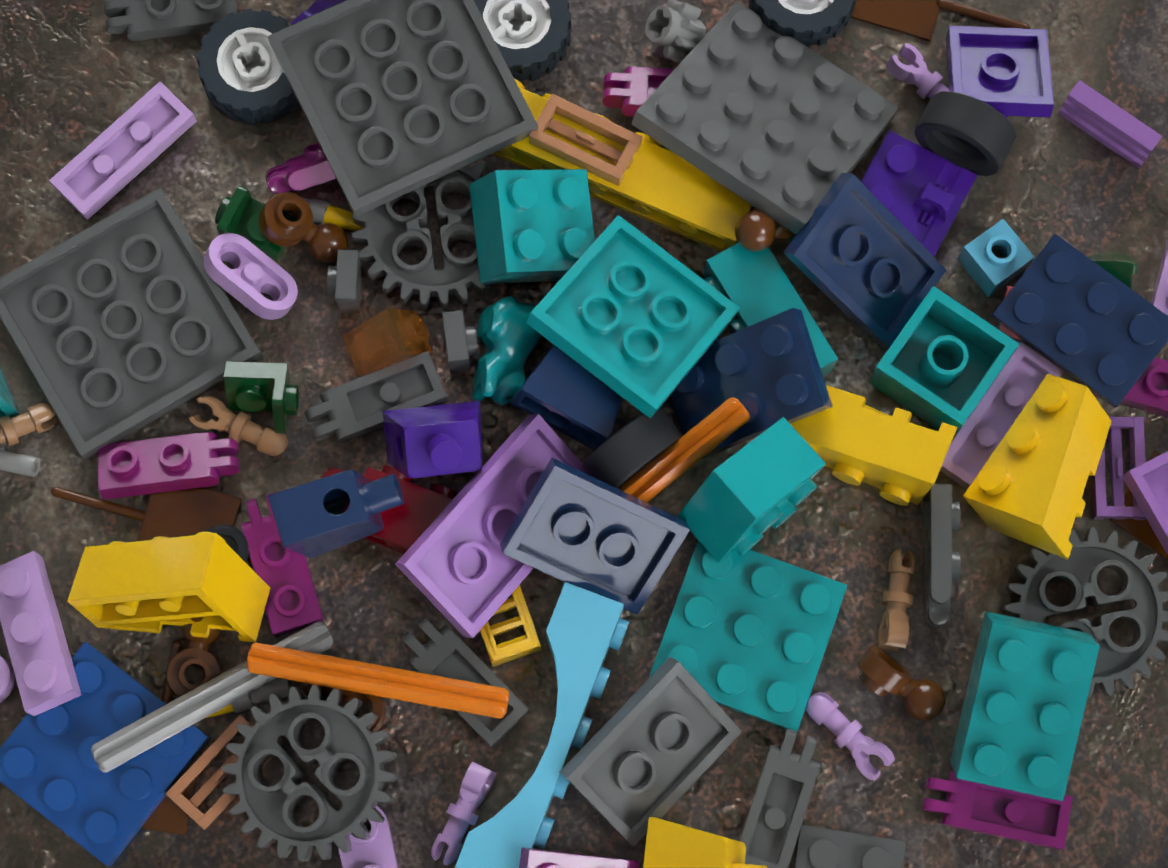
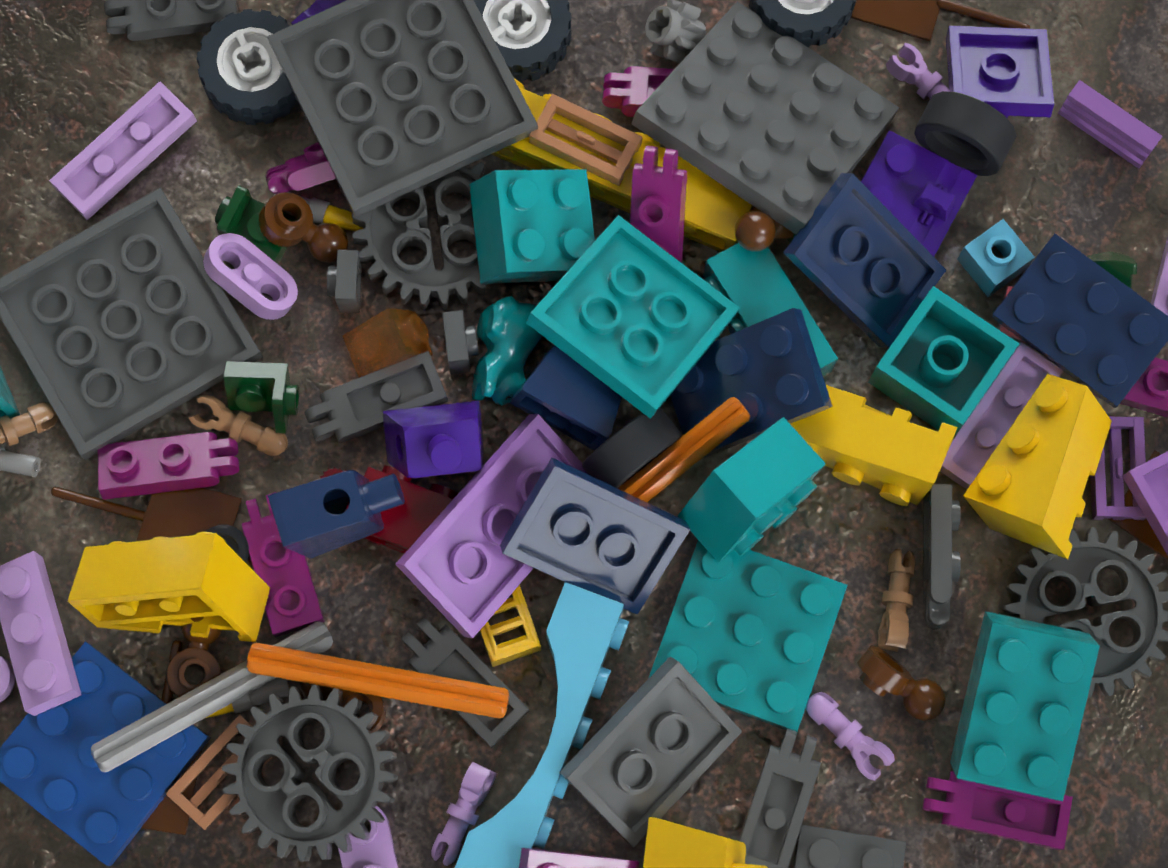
(660, 200): none -> magenta hinge

